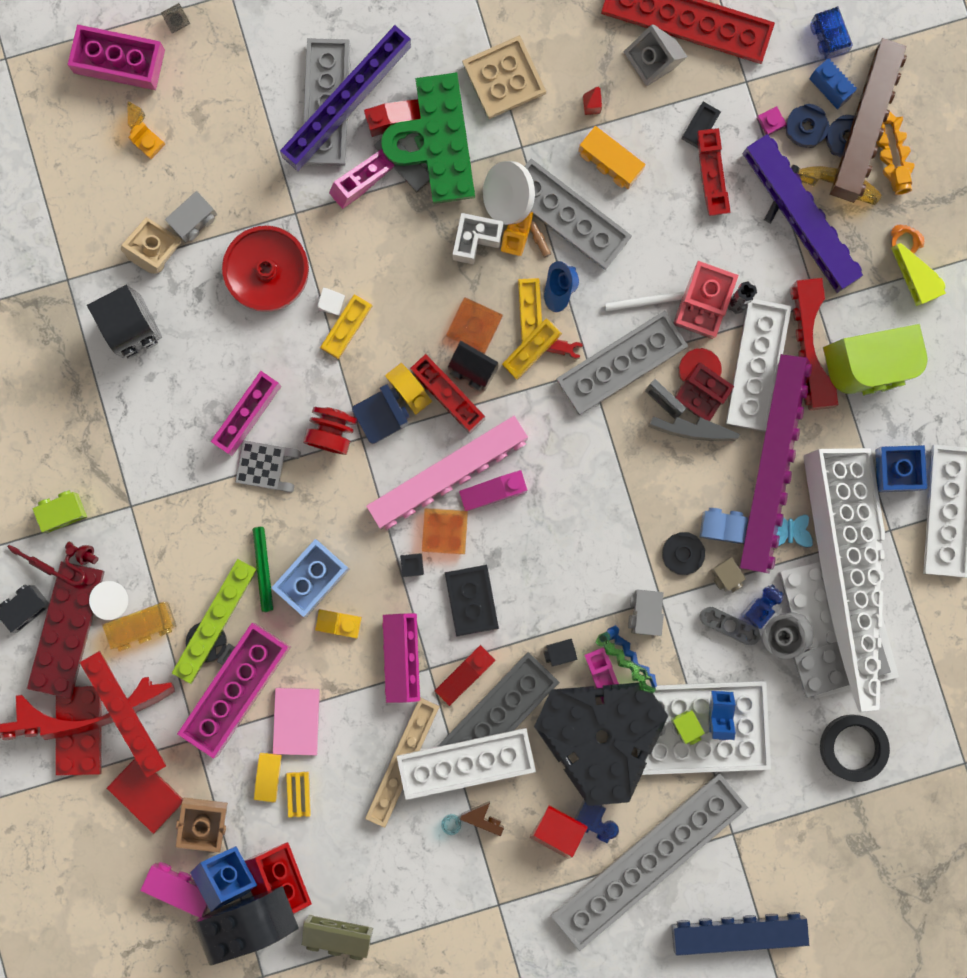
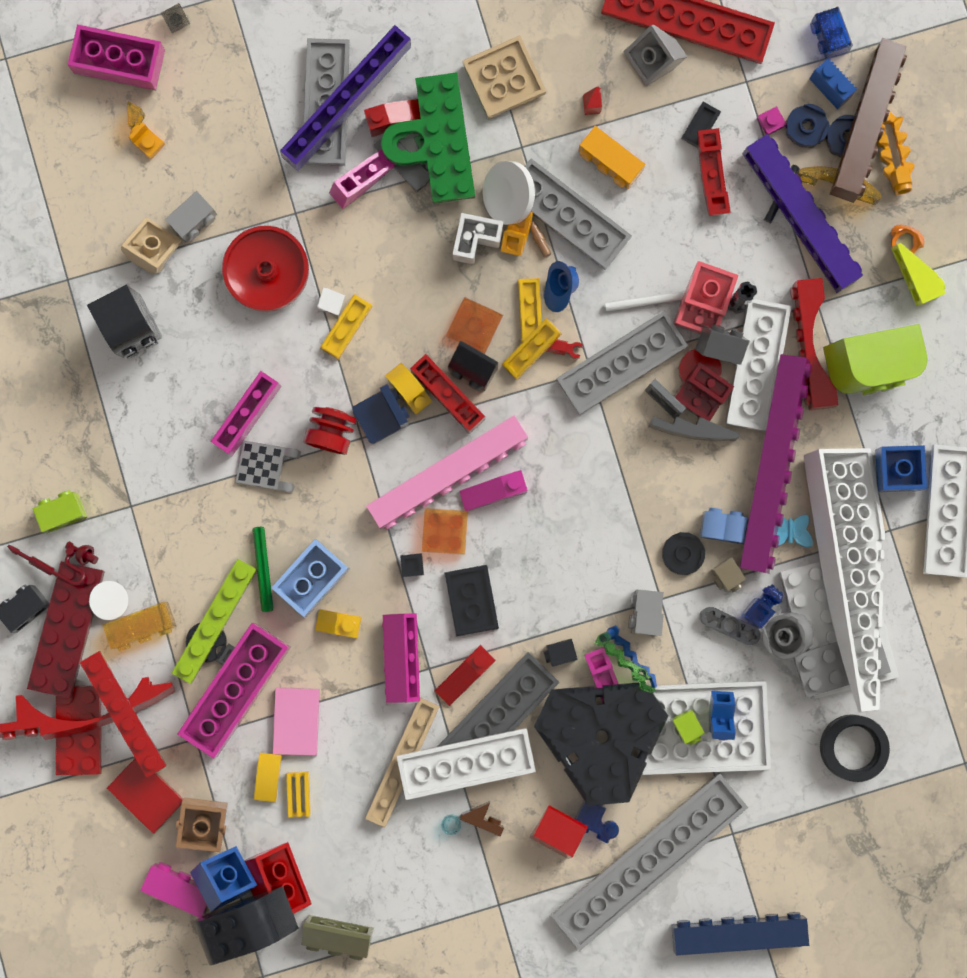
(722, 344): none -> dark grey brick

